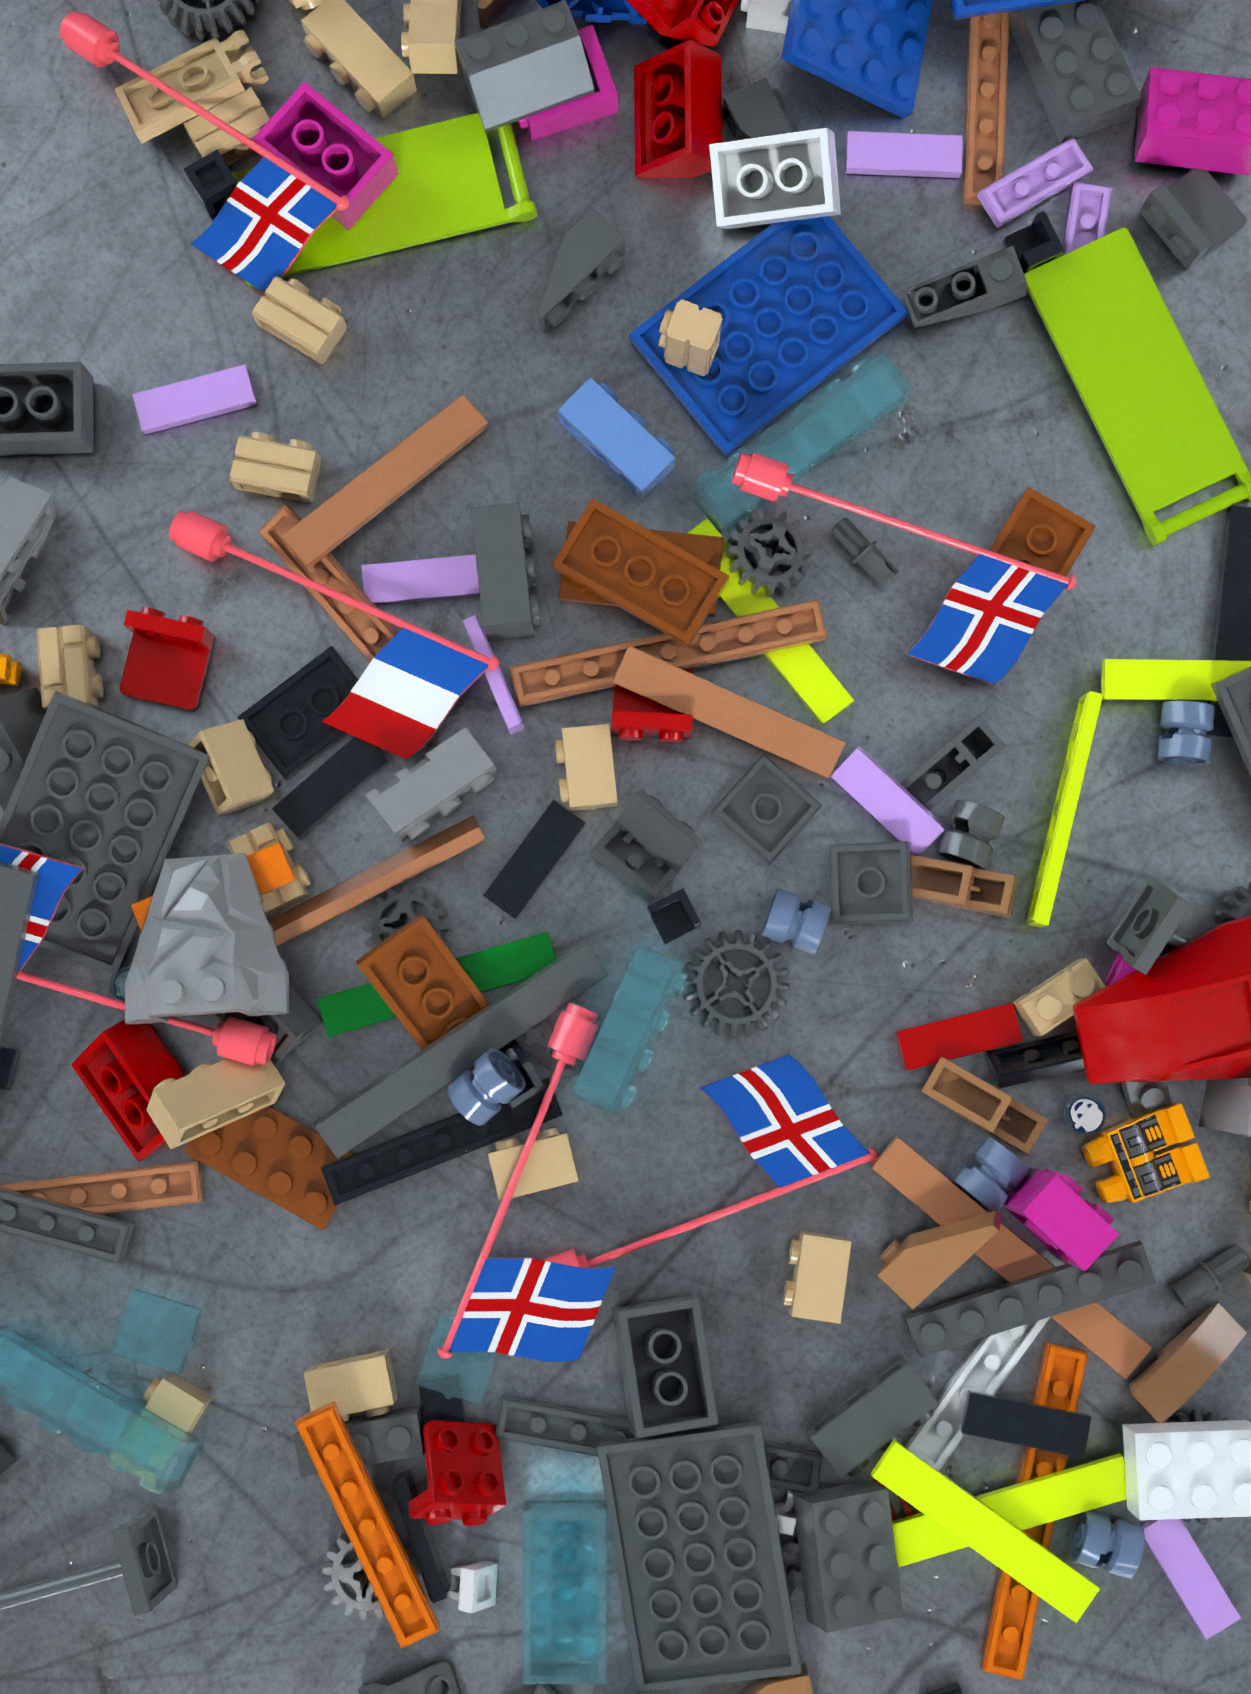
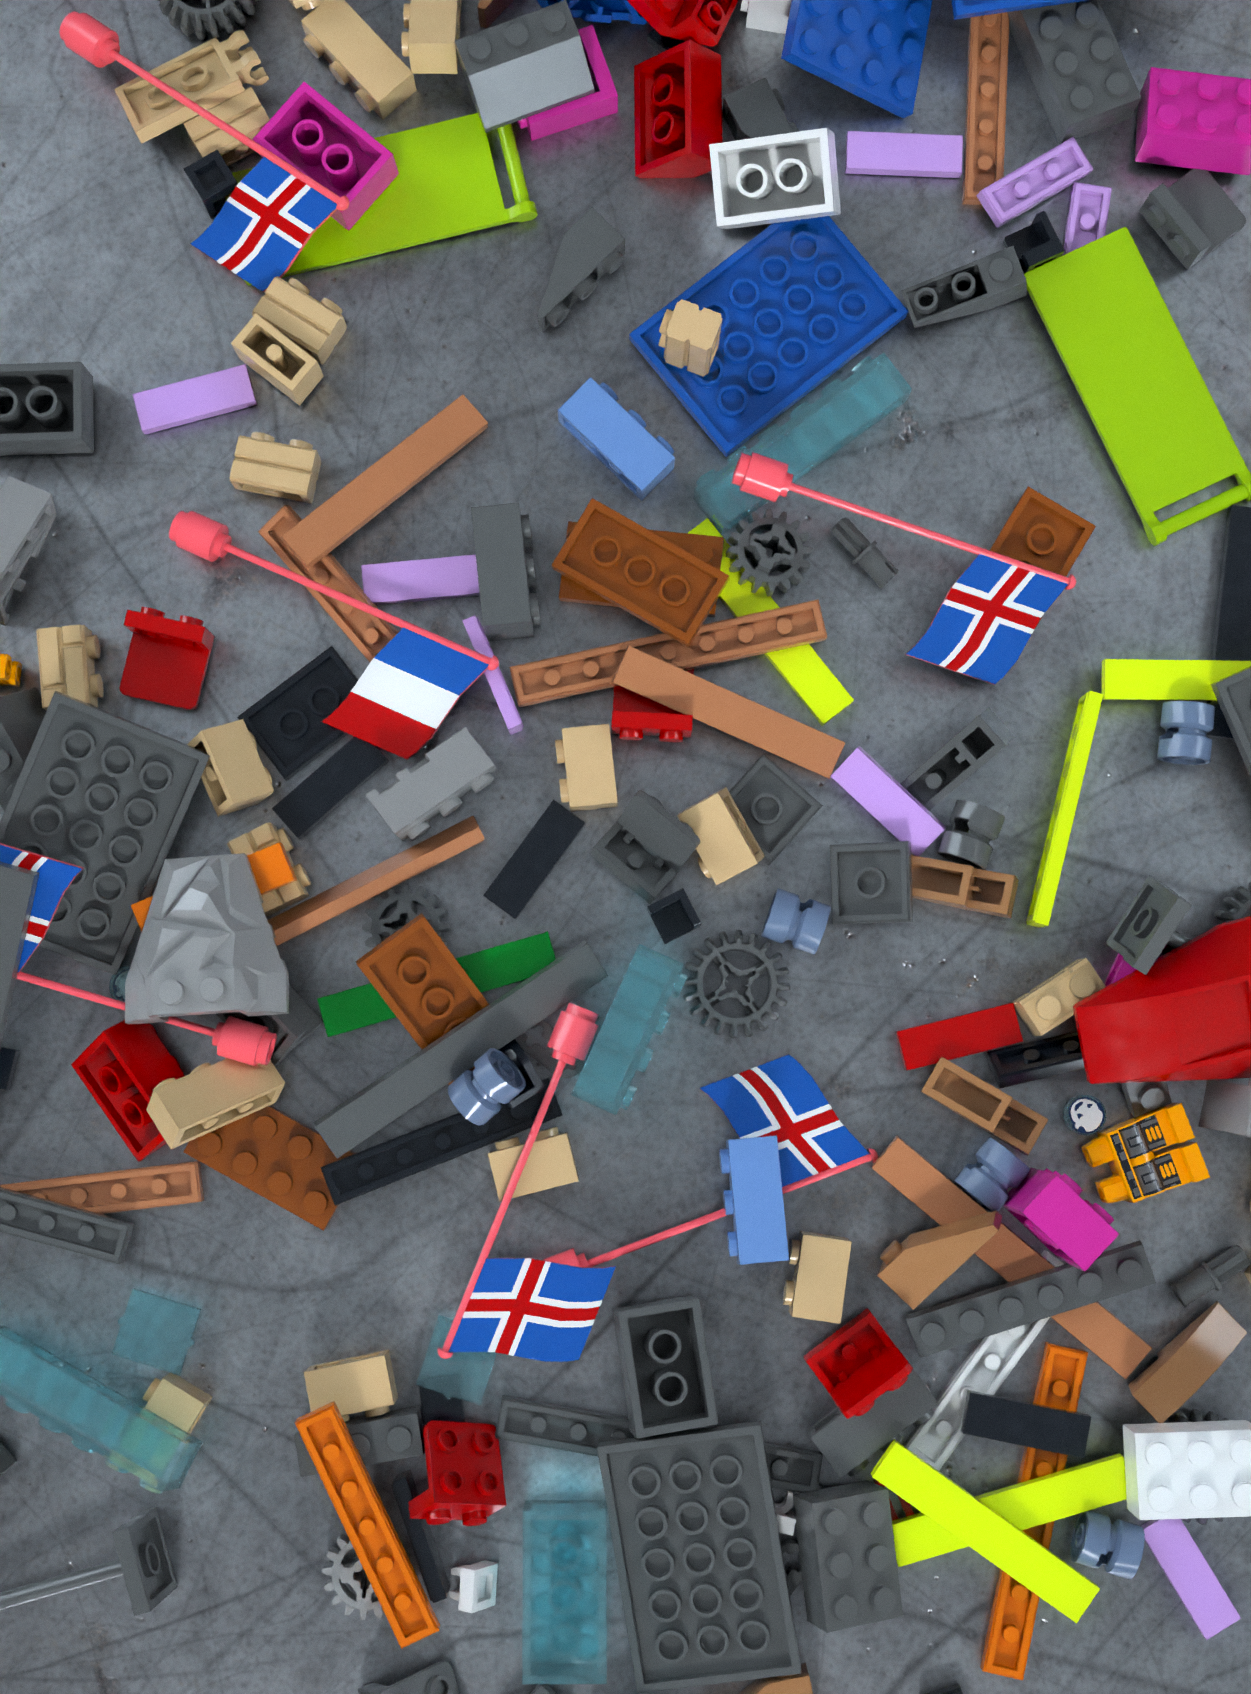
(277, 359): none -> tan brick
(724, 836): none -> tan brick
(754, 1200): none -> medium blue brick
(858, 1364): none -> red bracket

